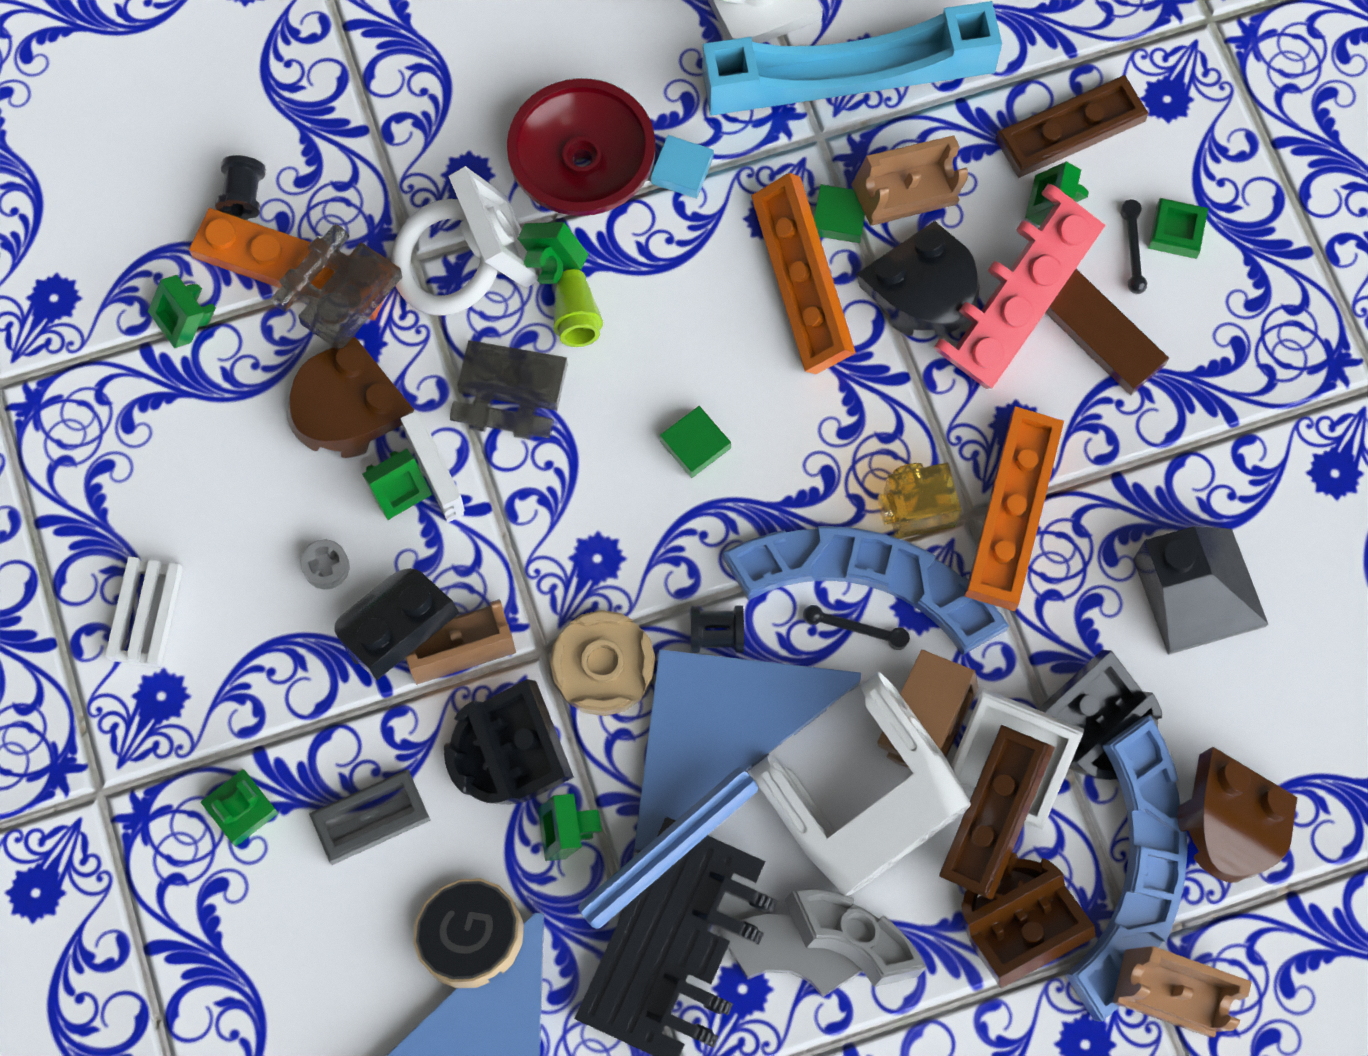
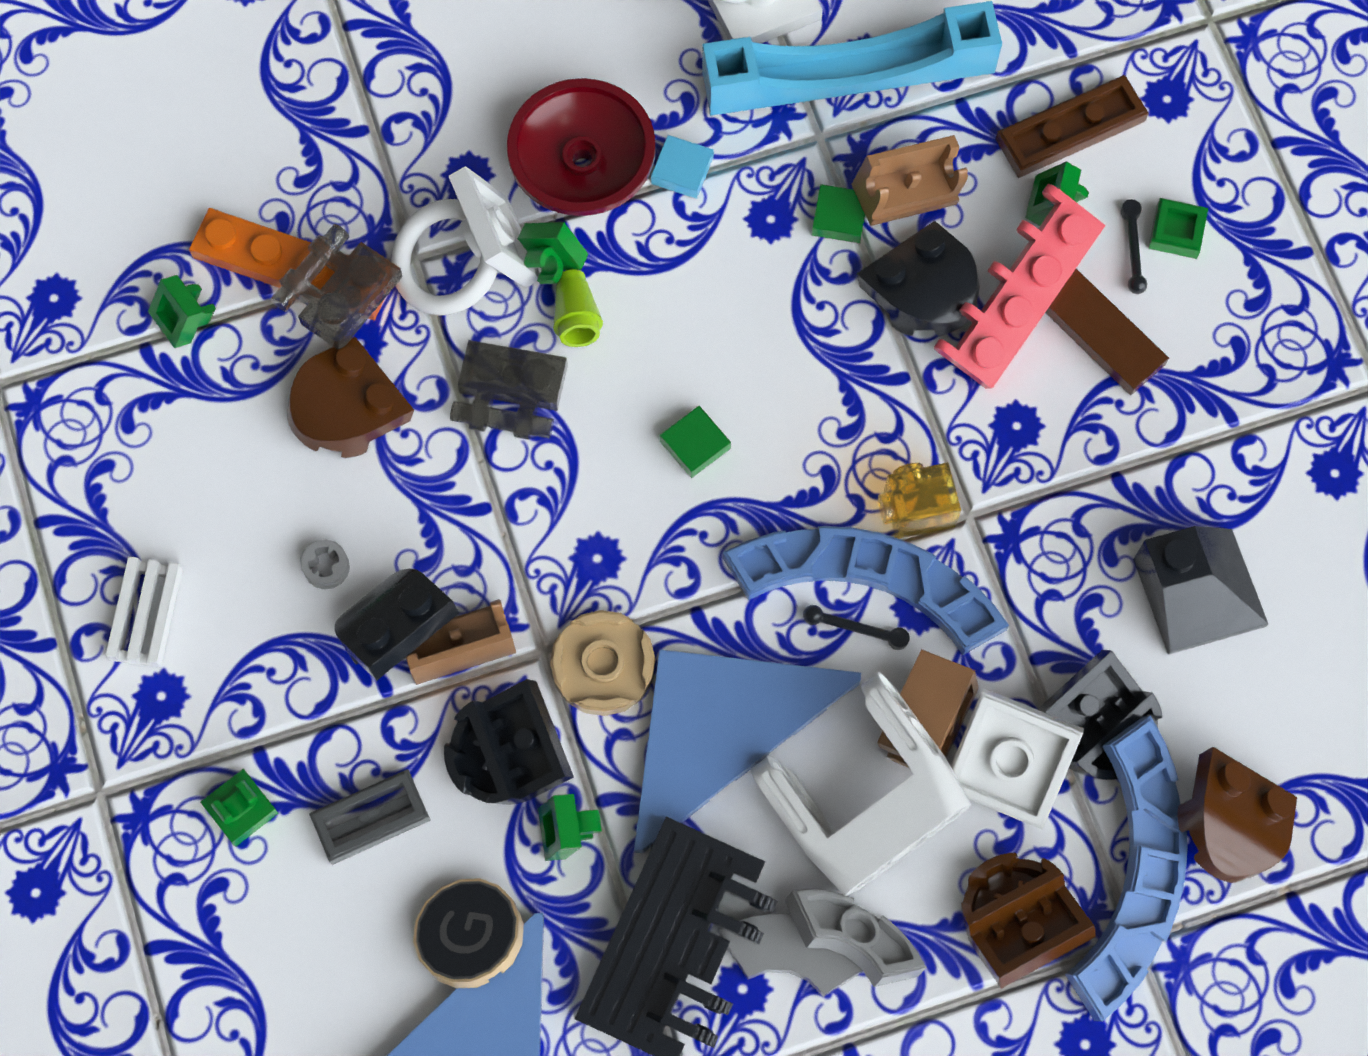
(240, 186): black bush -> none
(396, 483): green tile -> none
(433, 466): white tile -> none
(668, 848): medium blue axle -> none
(717, 638): black bush -> none
(803, 274): orange plate -> none
(996, 811): reddish brown tile -> none
(1014, 509): orange plate -> none
(1179, 990): medium nougat hinge -> none

